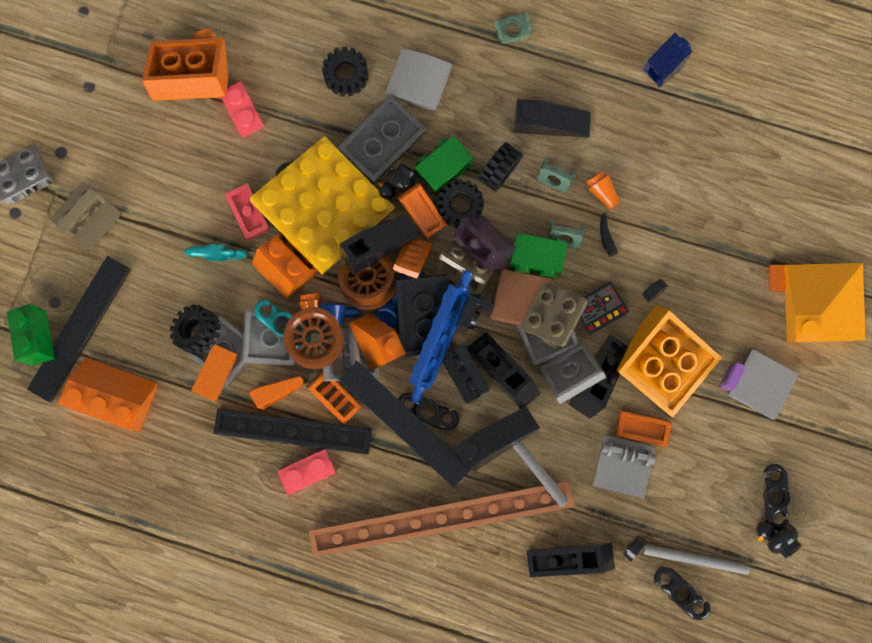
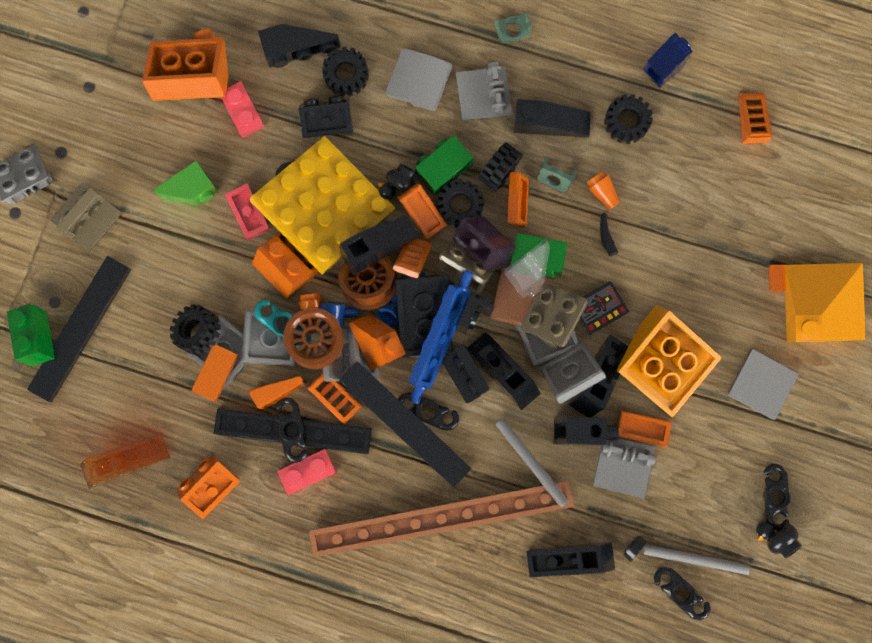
(109, 394): orange slope -> none
(124, 460): none -> clear orange slope
(188, 186): none -> bright green slope
(207, 486): none -> orange bracket
(216, 252): teal piece -> none
(287, 442): none -> black piece
(292, 43): none -> black slope
(325, 117): none -> black bracket
(382, 139): dark grey plate -> none
(484, 92): none -> light grey hinge
(496, 439): black slope -> none
(518, 200): none -> orange tile
(529, 271): none -> clear slope
(577, 235): sand green piece -> none
(583, 431): none -> black torso
(628, 104): none -> black tyre
(655, 290): black tile -> none
(732, 376): medium lavender tile -> none
(756, 136): none -> orange slope

